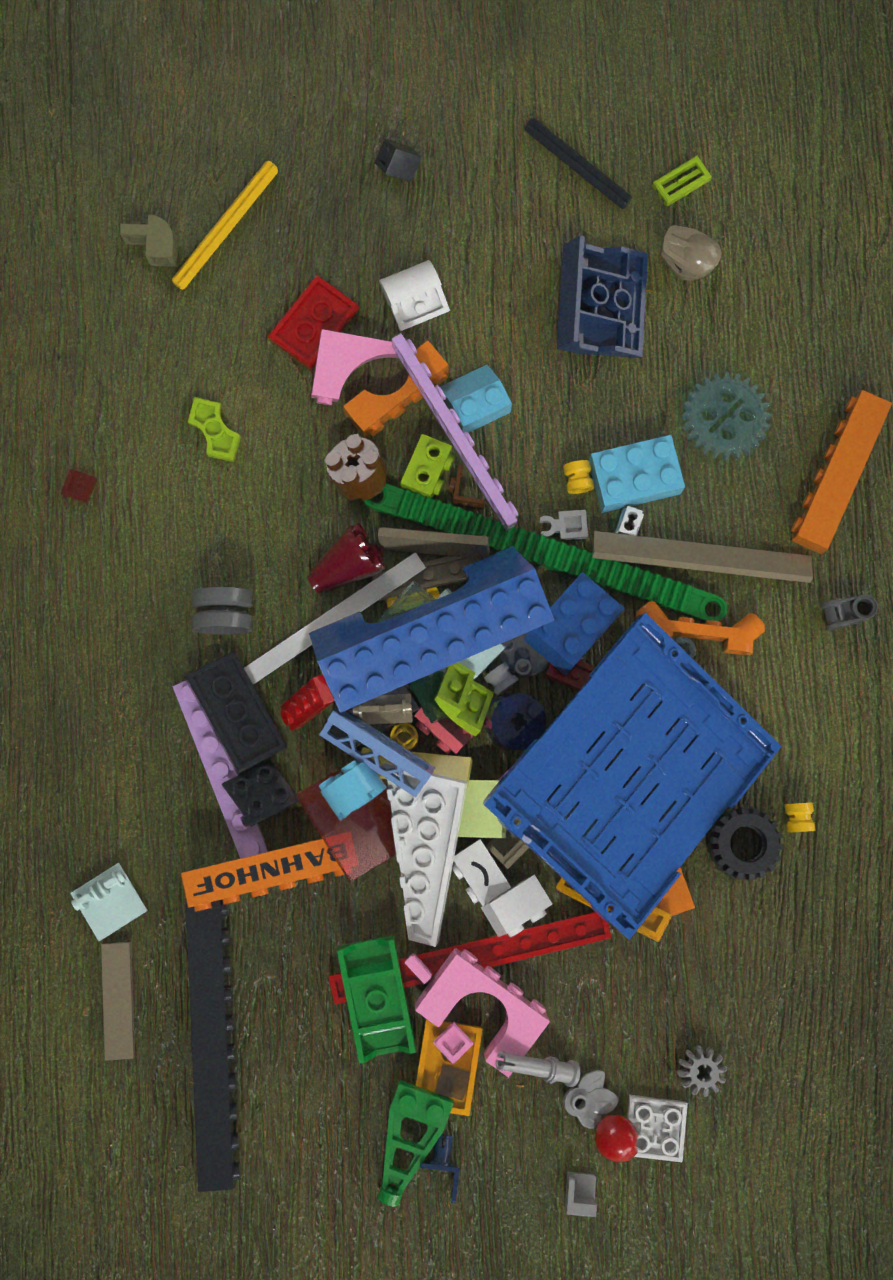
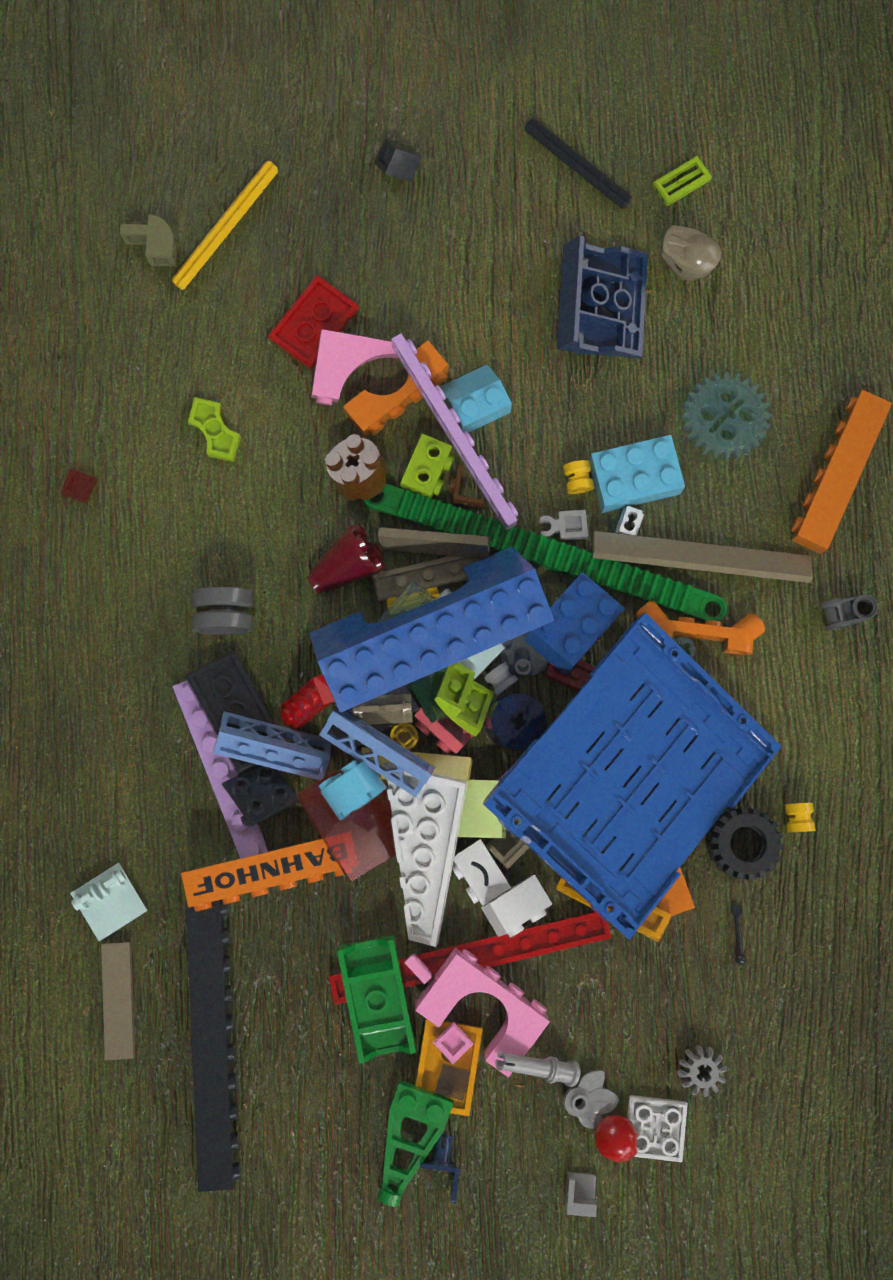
(272, 750): none -> medium blue fence
(357, 602): white sticker -> none
(414, 295): white brick -> none
(737, 910): none -> black hinge

